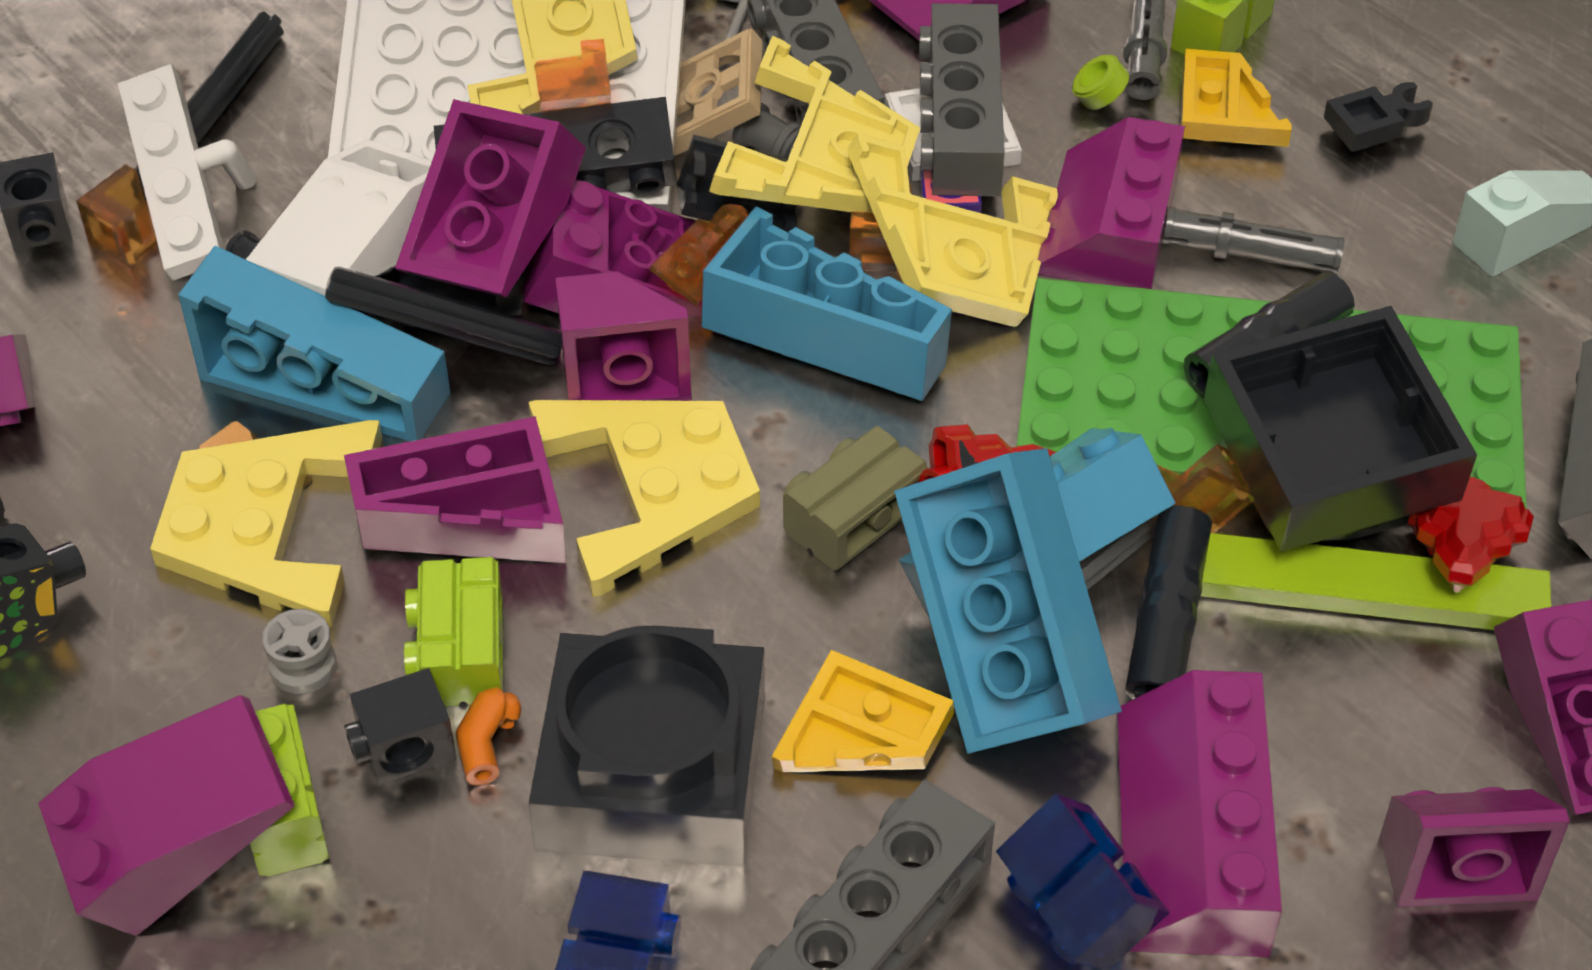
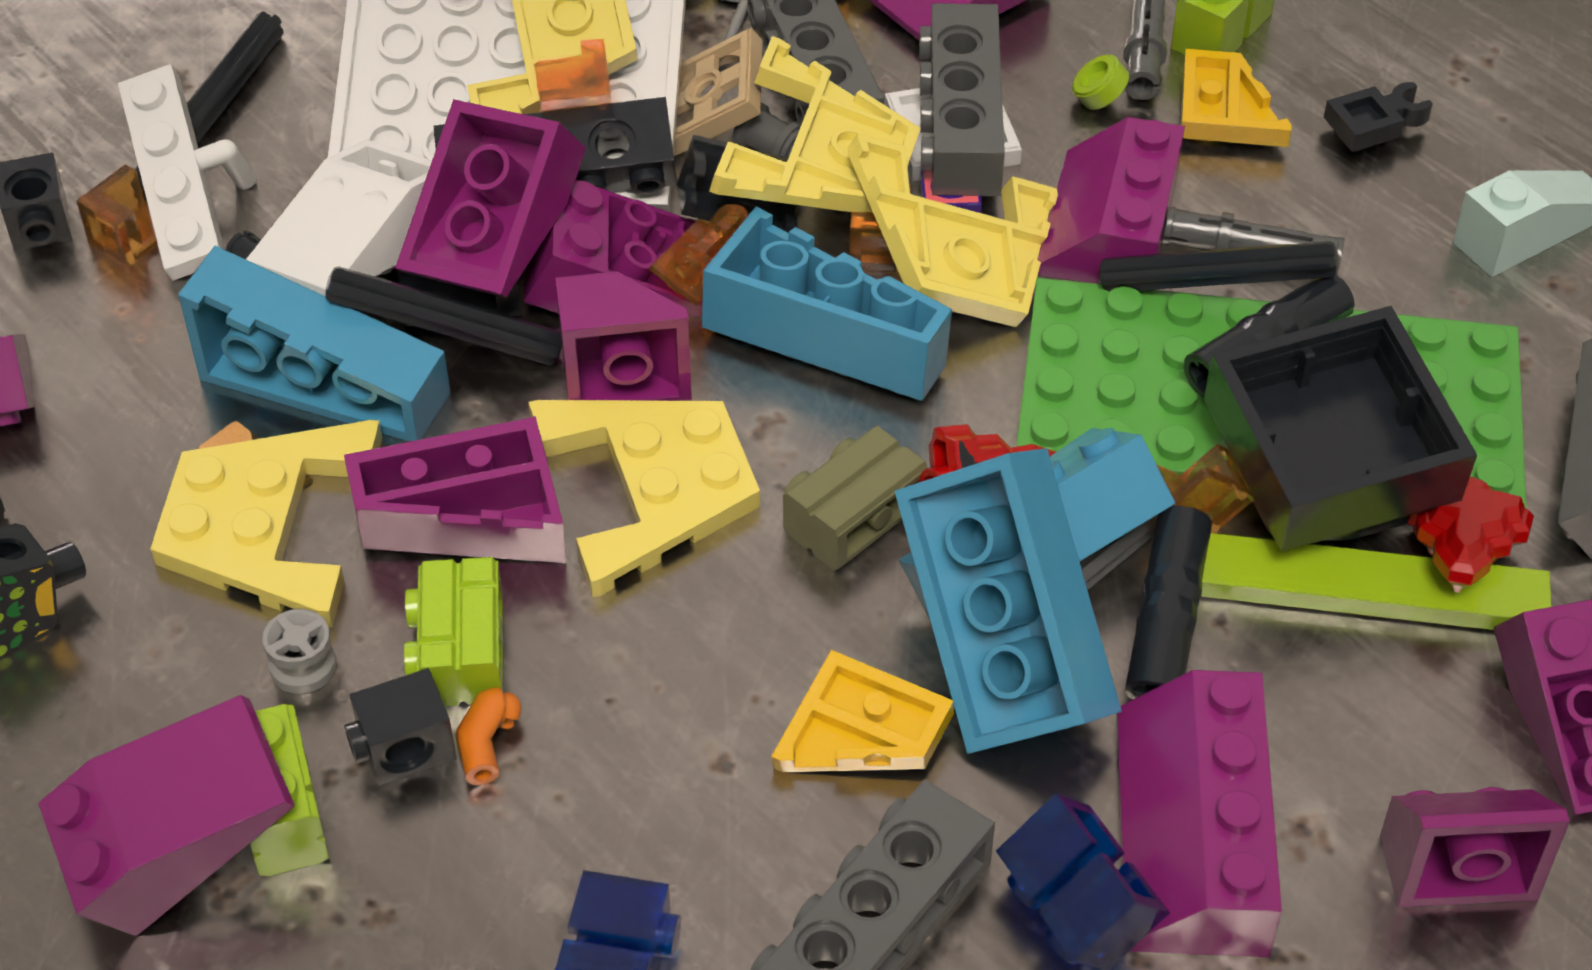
(649, 747): black container -> none
(1221, 266): none -> black axle

